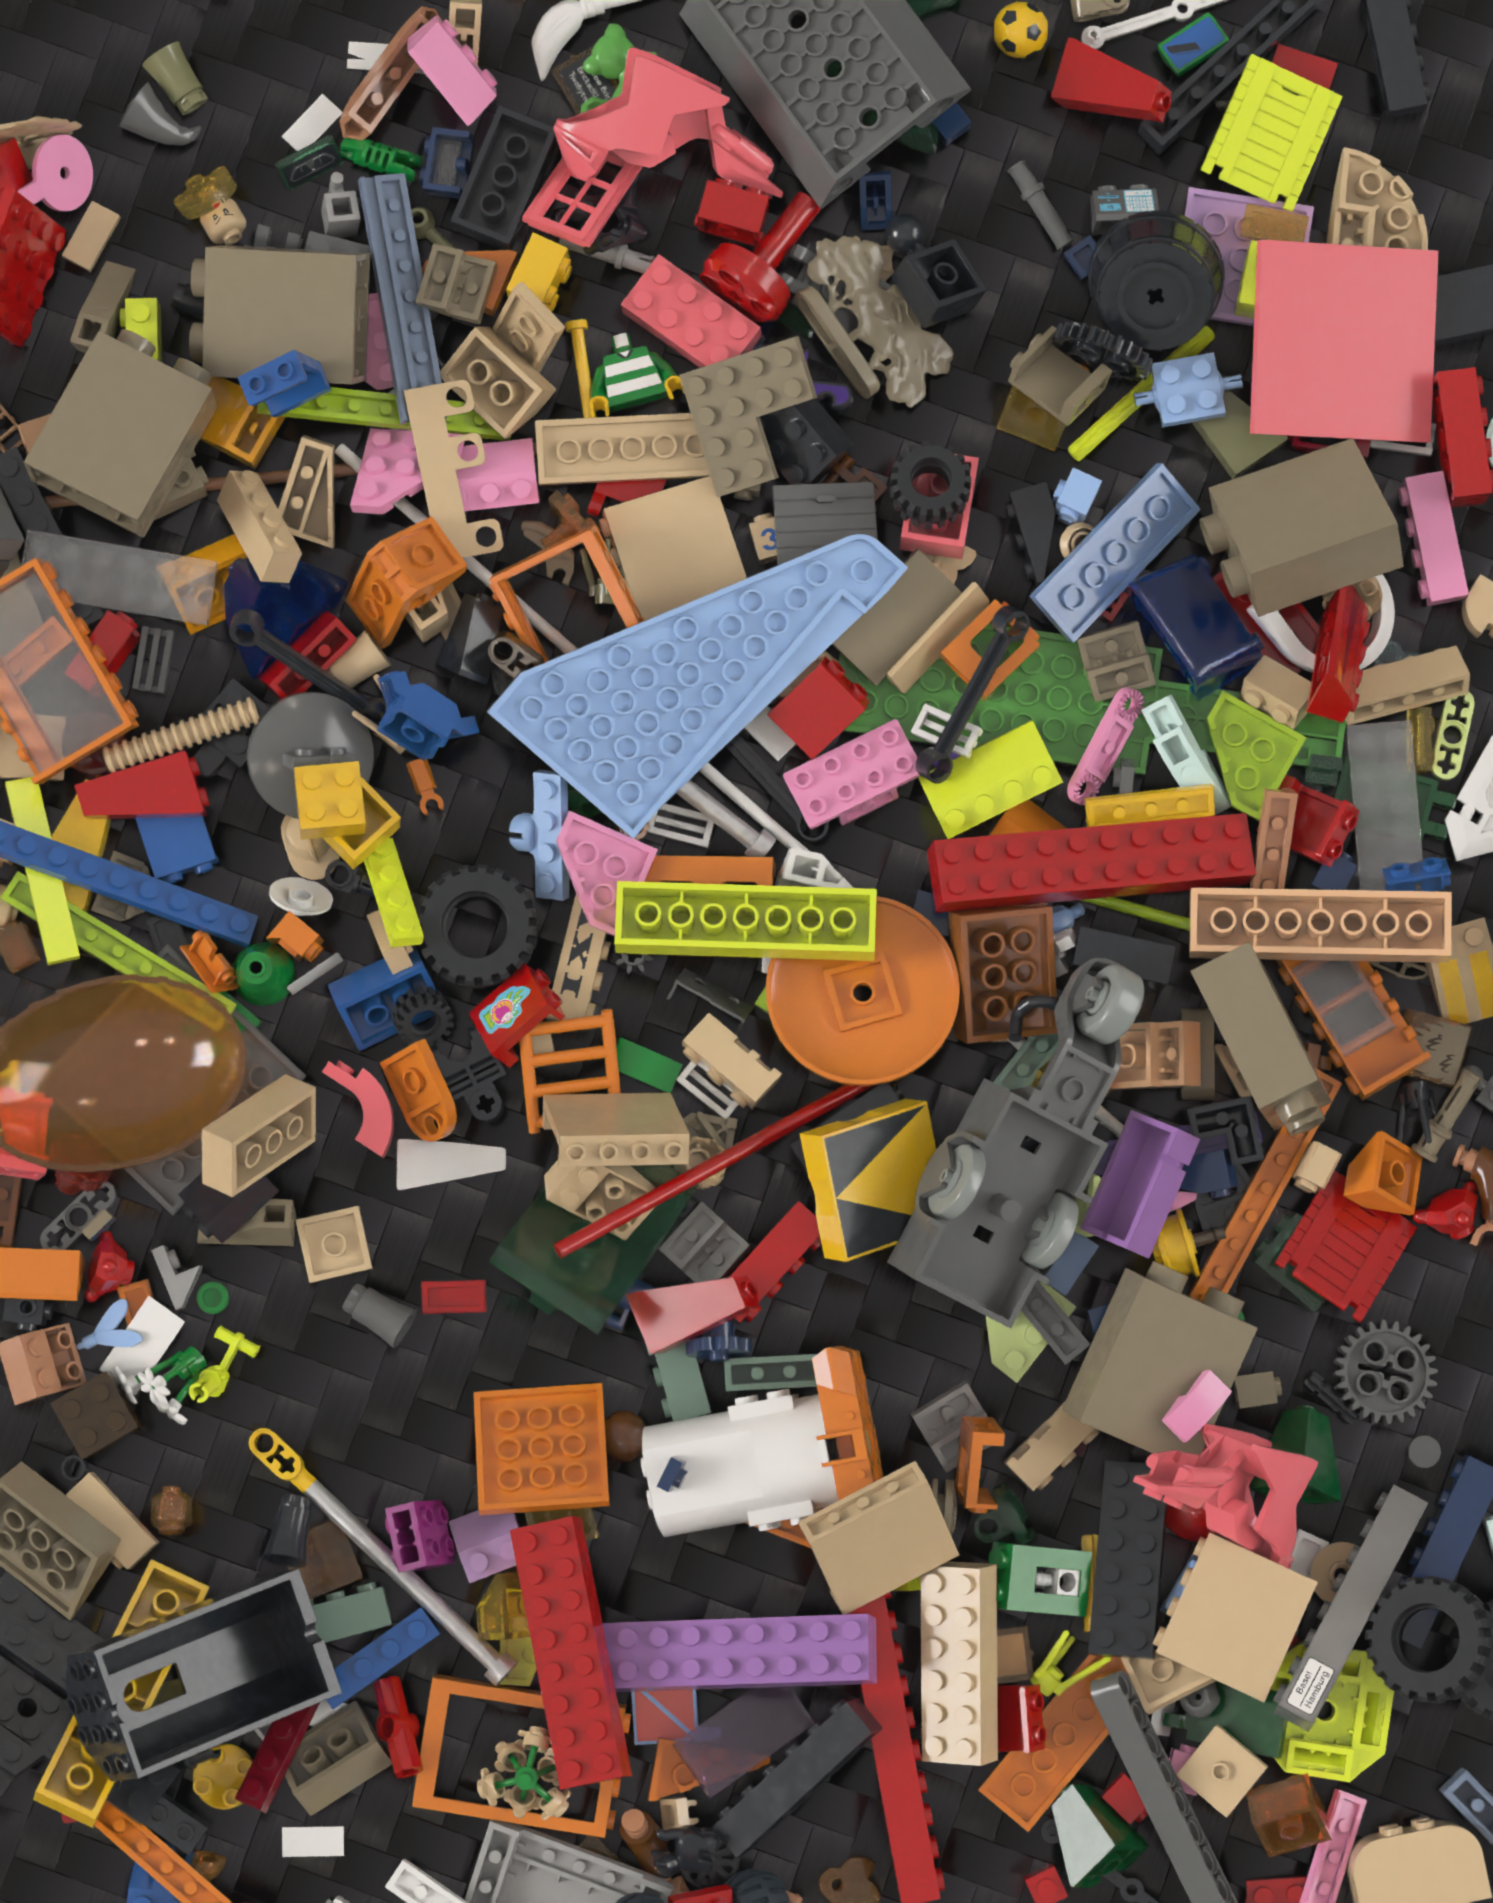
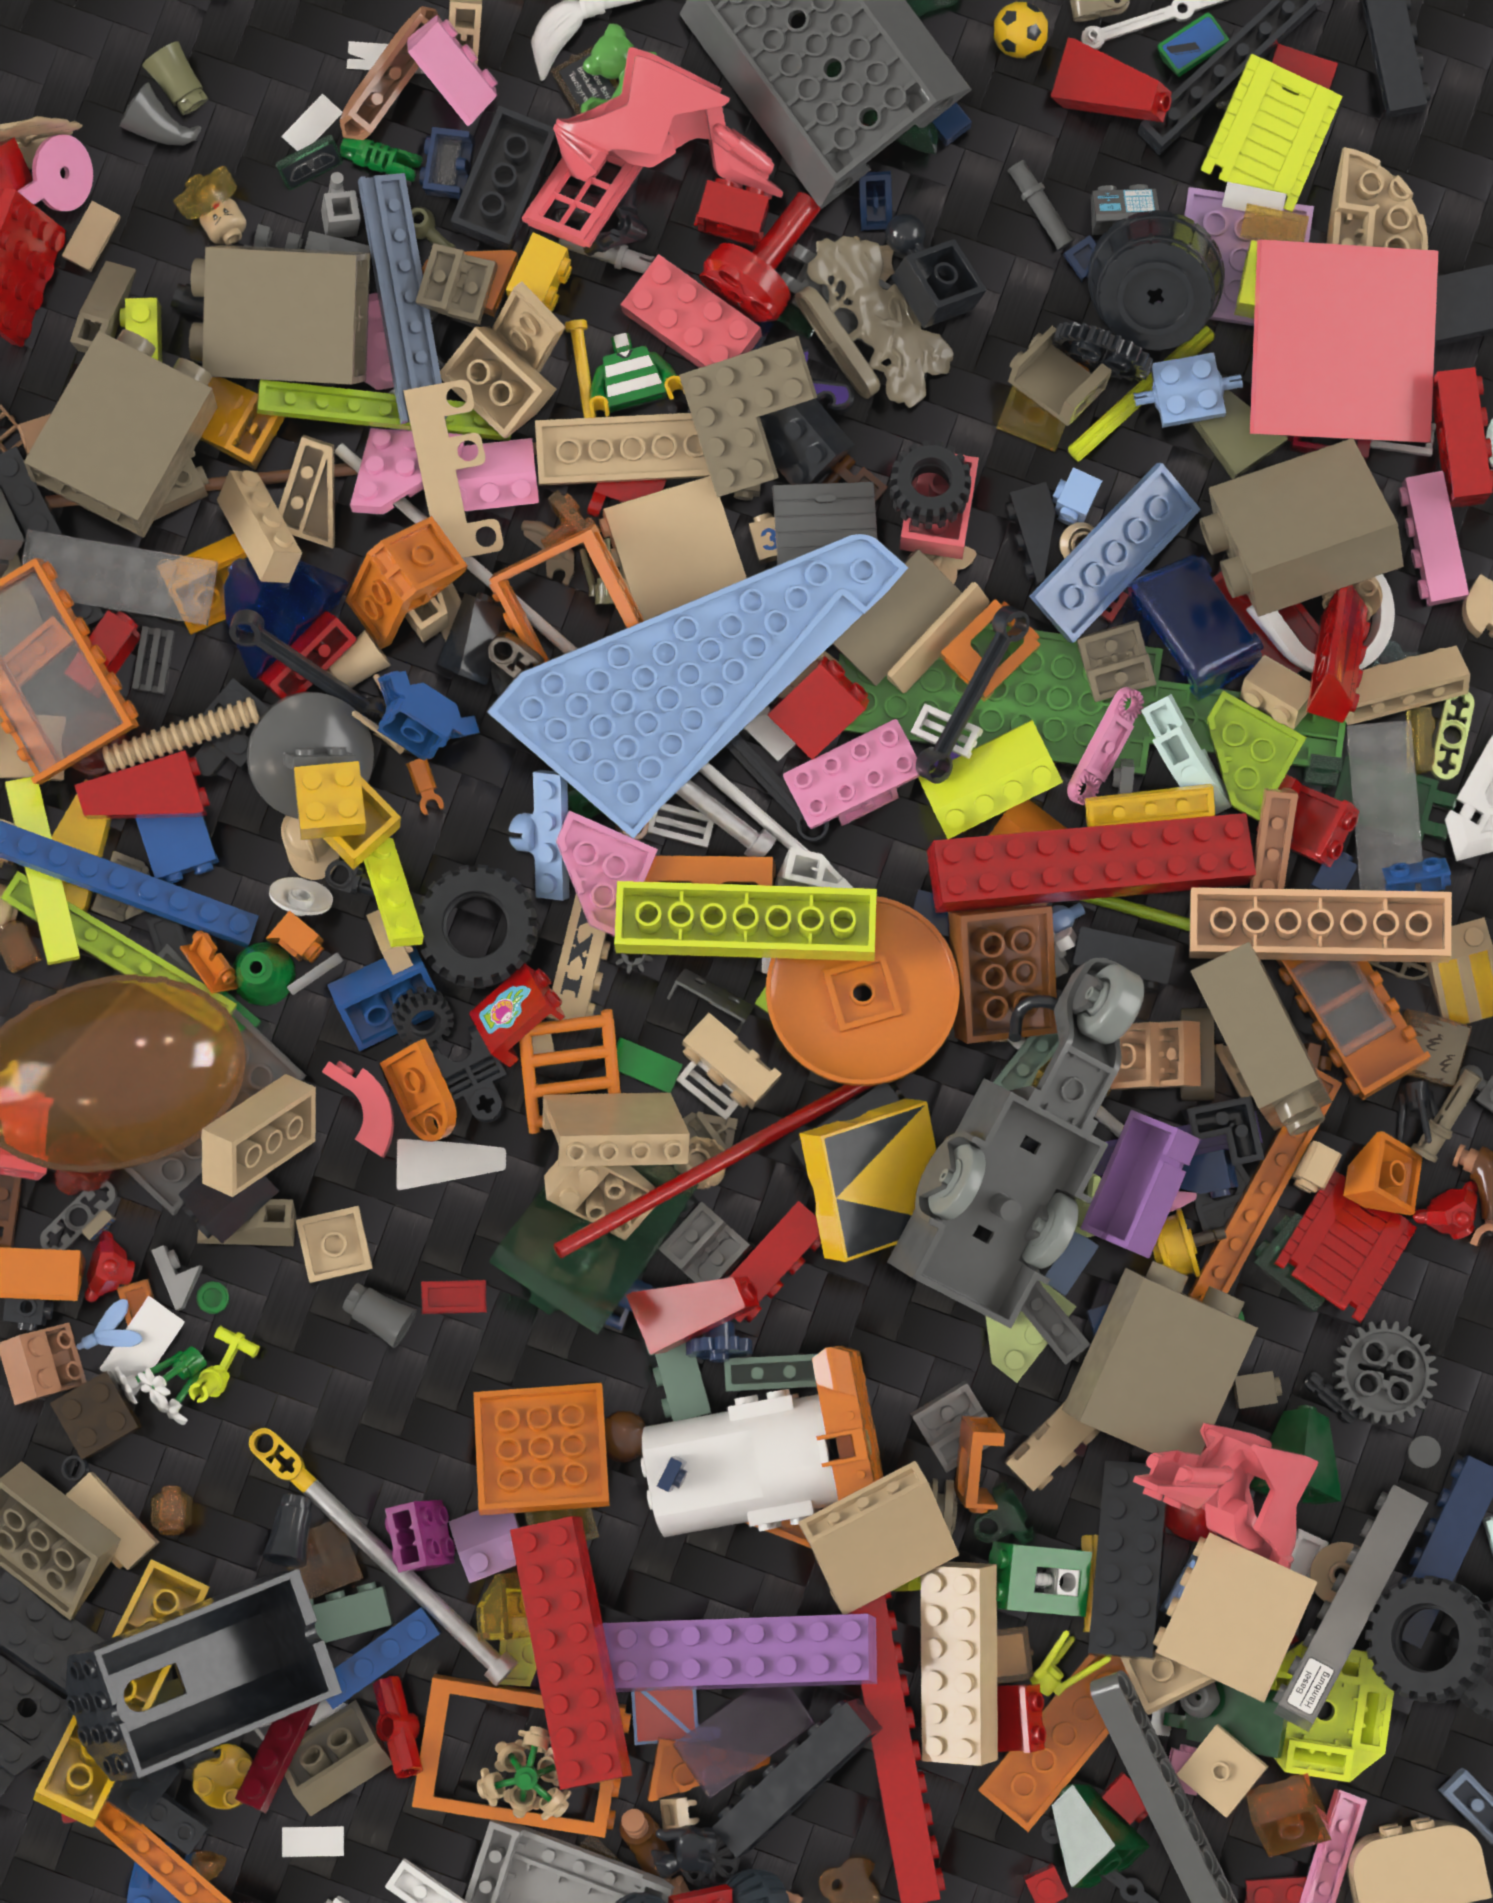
(285, 382): blue panel -> none
(1196, 1407): bright pink slope -> none
(1239, 195): none -> white sticker

